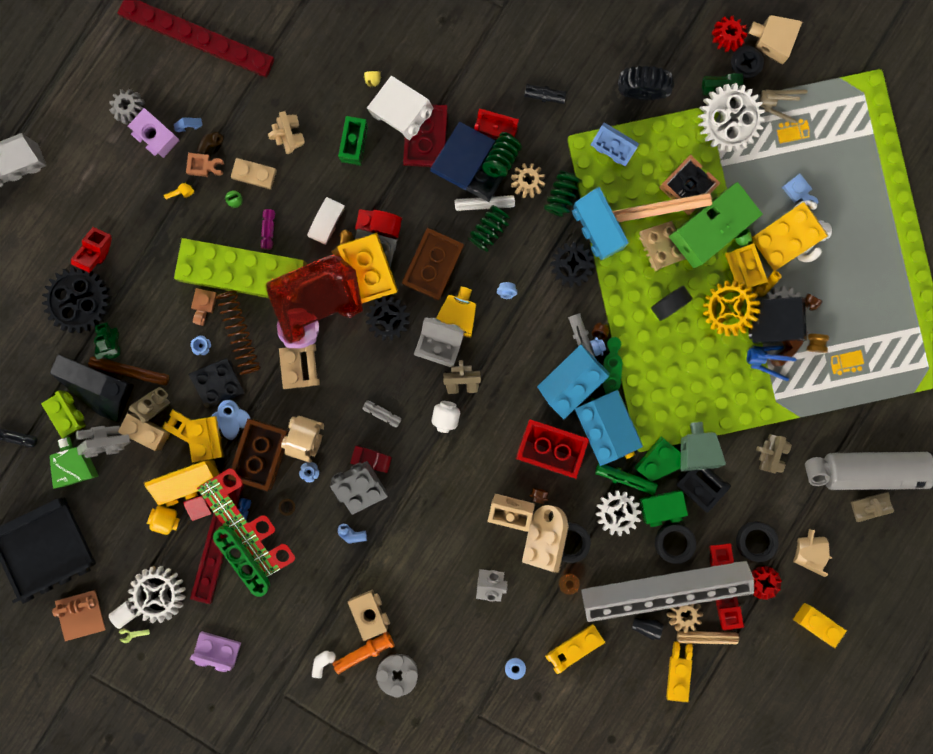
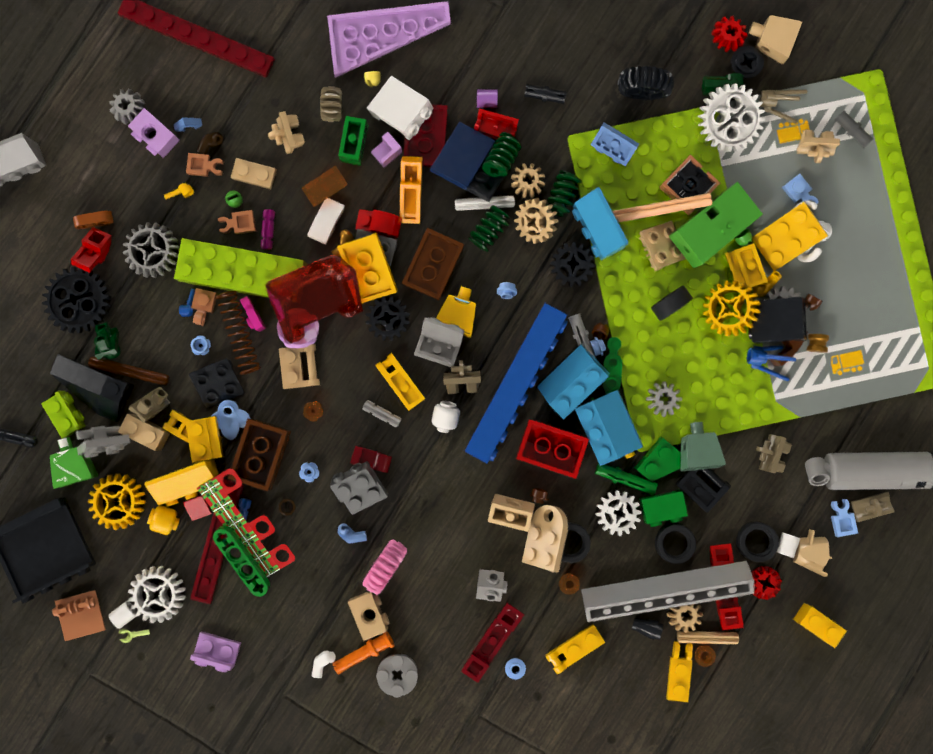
(93, 219): none -> dark orange beam
(102, 492): none -> yellow gear
(153, 233): none -> light grey gear
(186, 310): none -> blue hand
(241, 222): none -> nougat plate
(254, 319): none -> dark pink plate
(303, 438): tan brick -> none
(312, 416): none -> clear orange plate
(324, 186): none -> clear orange hinge
(331, 104): none -> dark tan gear
(371, 34): none -> lavender wing
(385, 567): none -> bright pink gear
(387, 150): none -> lavender panel
(400, 382): none -> yellow plate
(411, 189): none -> light orange slope
(487, 98): none -> medium lavender gear
(491, 642): none -> dark red slope
(516, 382): none -> blue brick
(538, 221): none -> tan gear
(660, 404): none -> light grey gear
(709, 660): none -> clear orange plate
(788, 545): none -> white gear
(818, 147): none -> tan hips
(843, 522): none -> light blue plate
(854, 129): none -> dark grey pin

